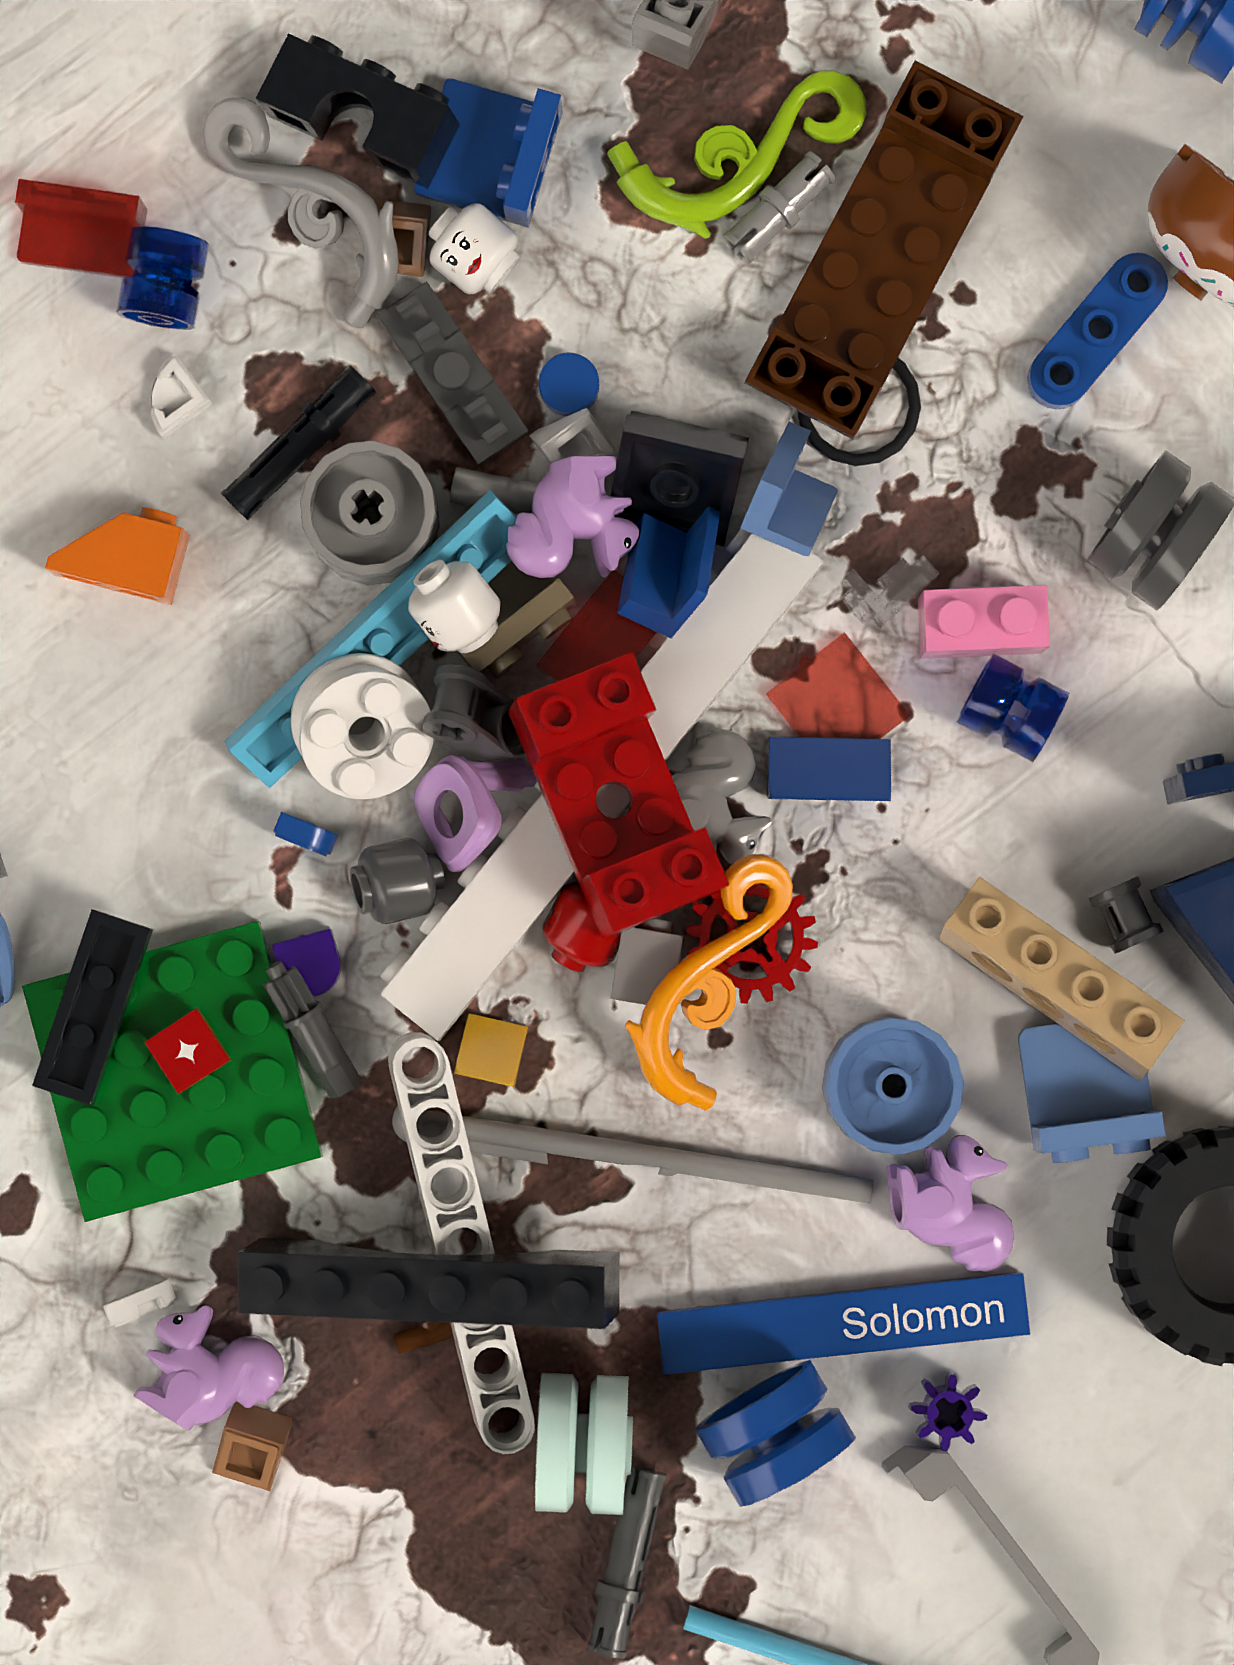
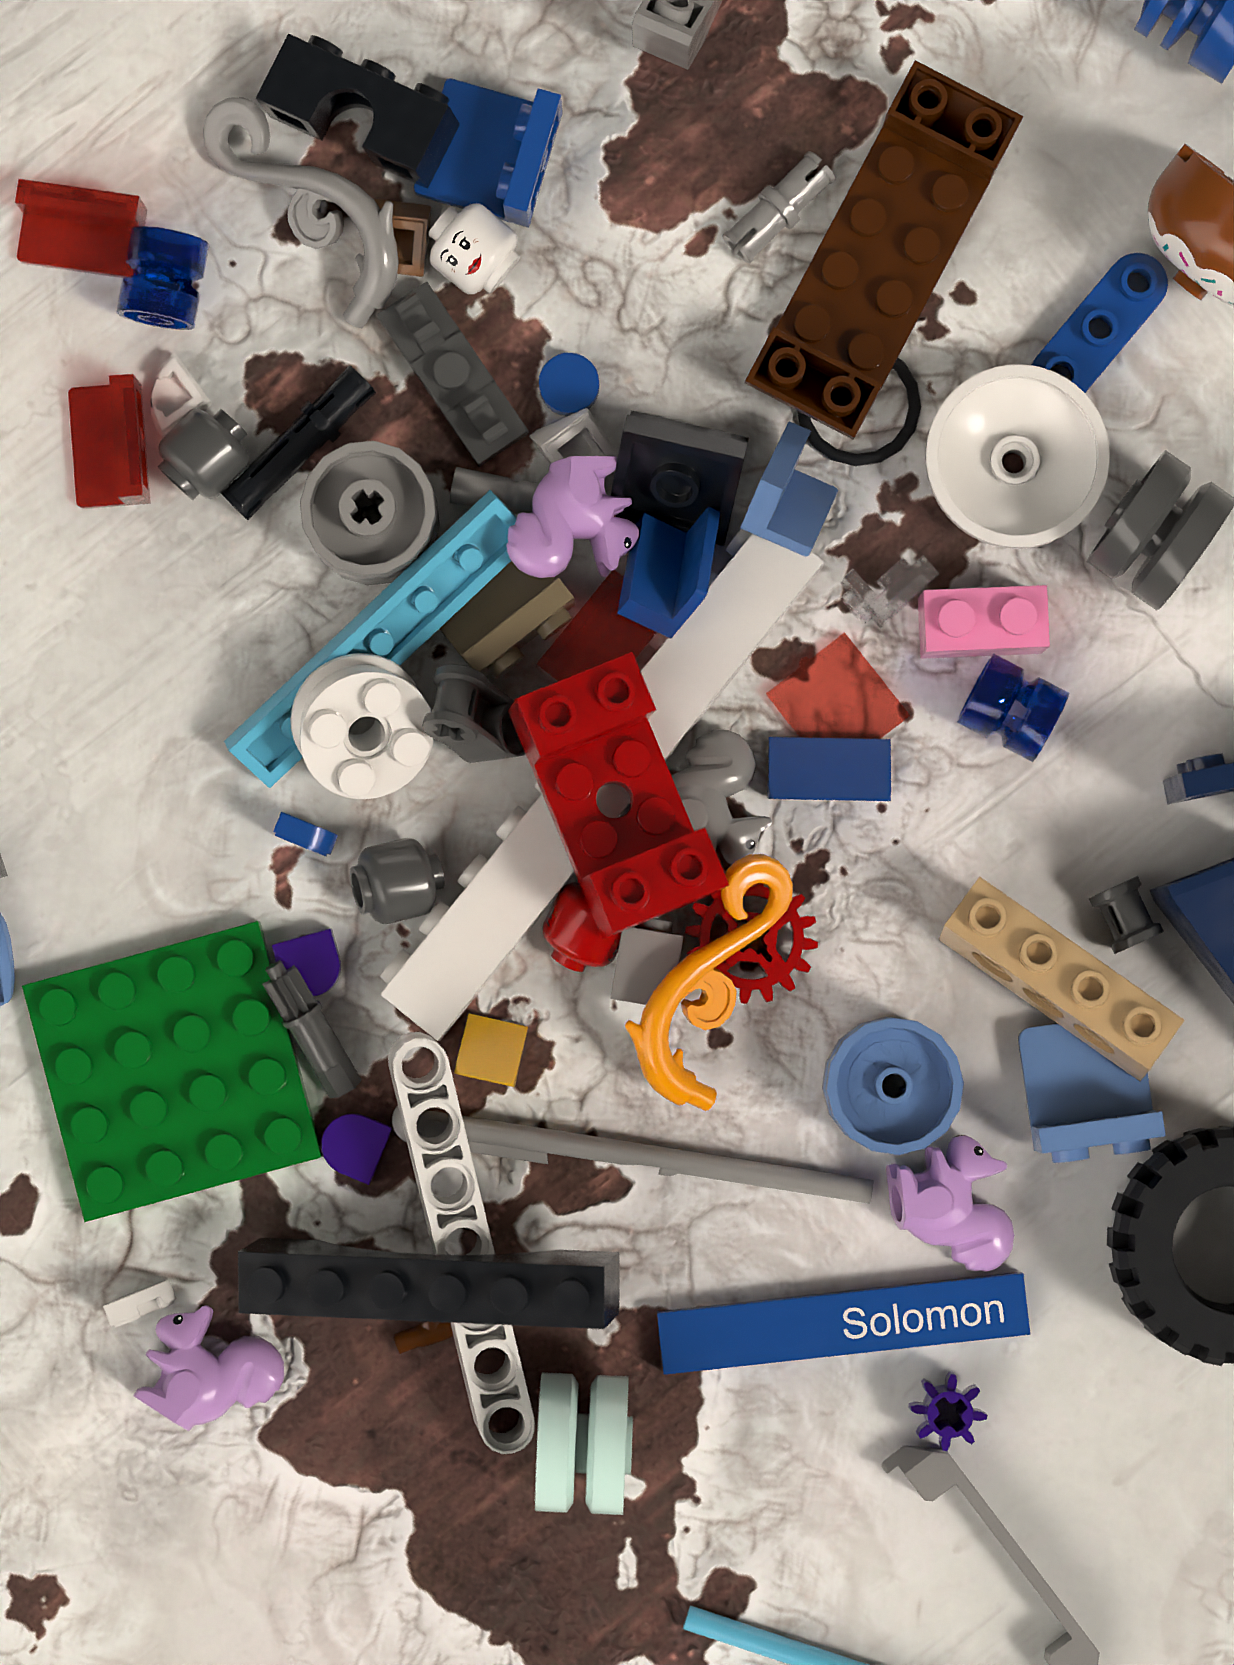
(92, 1007): black plate -> none
(109, 444): none -> clear red panel
(127, 556): orange slope -> none
(188, 1051): red tile -> none
(203, 453): none -> dark grey head
(252, 1445): medium nougat slope -> none
(355, 1145): none -> dark purple tile
(454, 606): white head -> none
(481, 815): lavender piece -> none
(626, 1563): dark grey pin -> none
(691, 211): lime plant -> none
(778, 1440): blue wheel -> none
(1024, 414): none -> white dish

